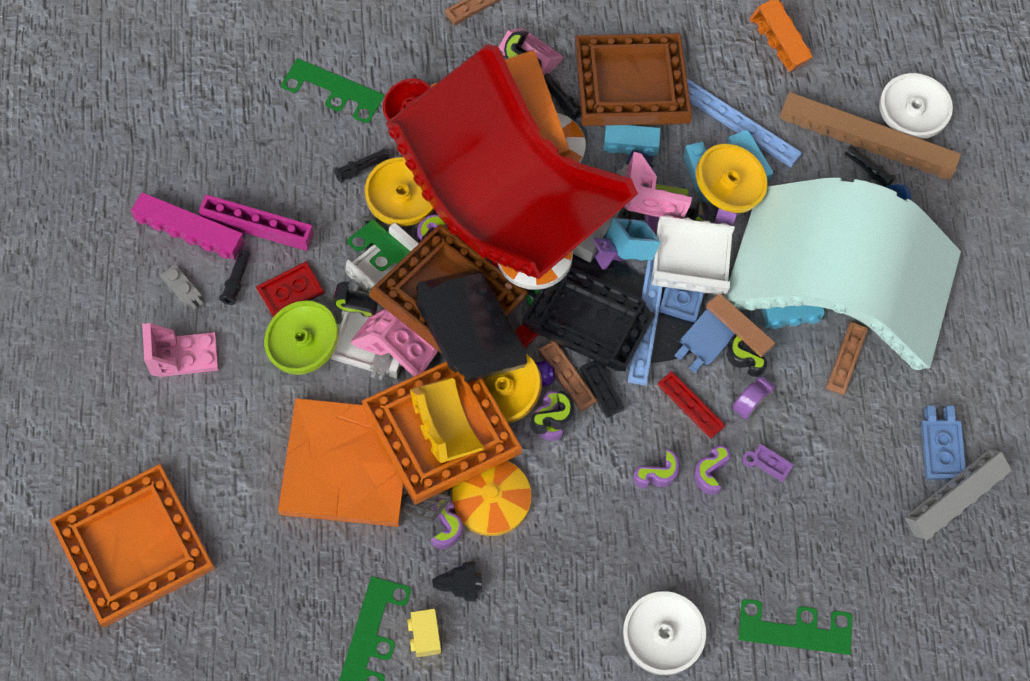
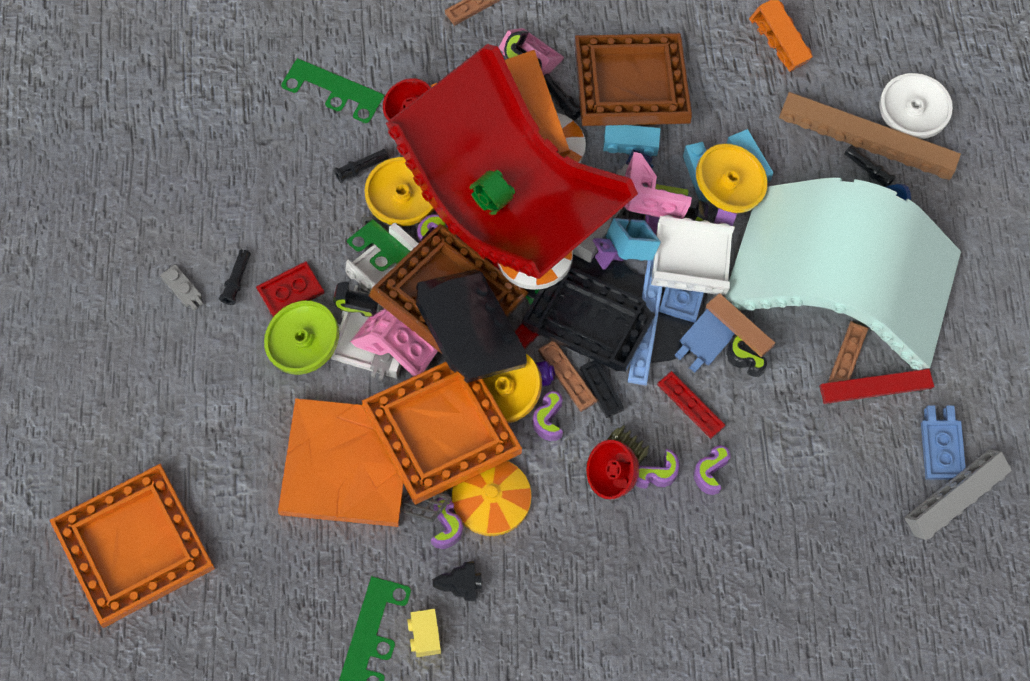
(178, 355): bright pink bracket -> none
(187, 226): dark pink brick -> none
(257, 222): dark pink brick -> none
(444, 420): yellow panel -> none
(492, 191): none -> green brick
(555, 419): black animal -> none
(612, 469): none -> red piece
(619, 435): none -> olive piece
(664, 633): white dish -> none
(738, 122): light blue tile -> none
(753, 397): medium lavender animal -> none
(769, 462): medium lavender hinge -> none
(791, 315): medium azure brick -> none
(799, 636): green piece -> none
(876, 386): none -> red tile

